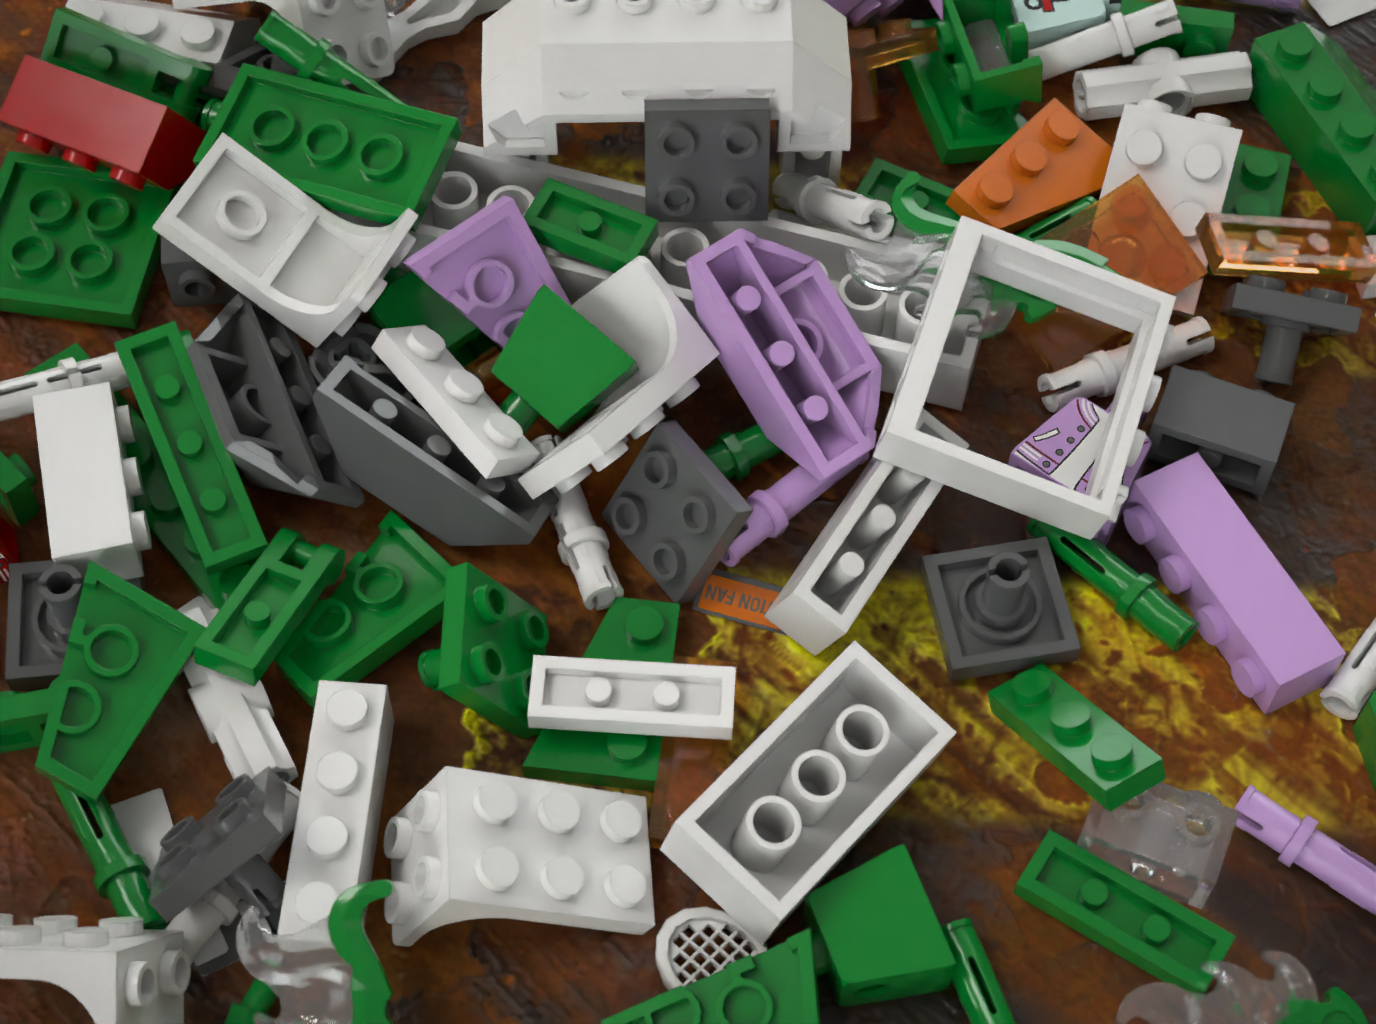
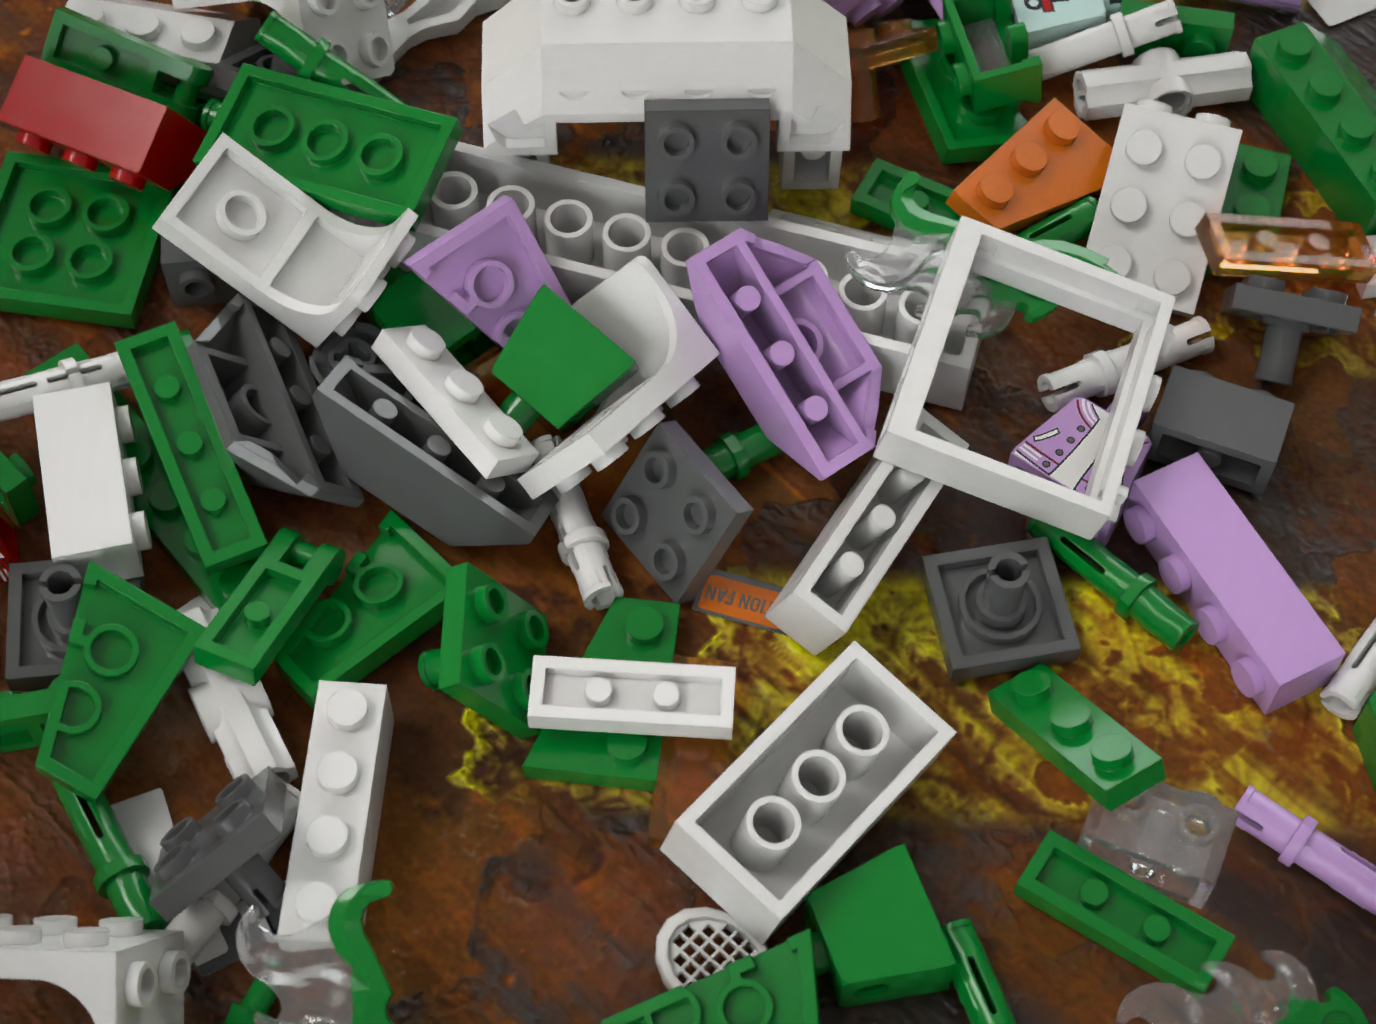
(518, 852): white bracket -> none
(589, 226): green plate -> none
(778, 505): lavender pin -> none
(821, 201): white pin -> none
(1140, 245): clear orange plate -> none

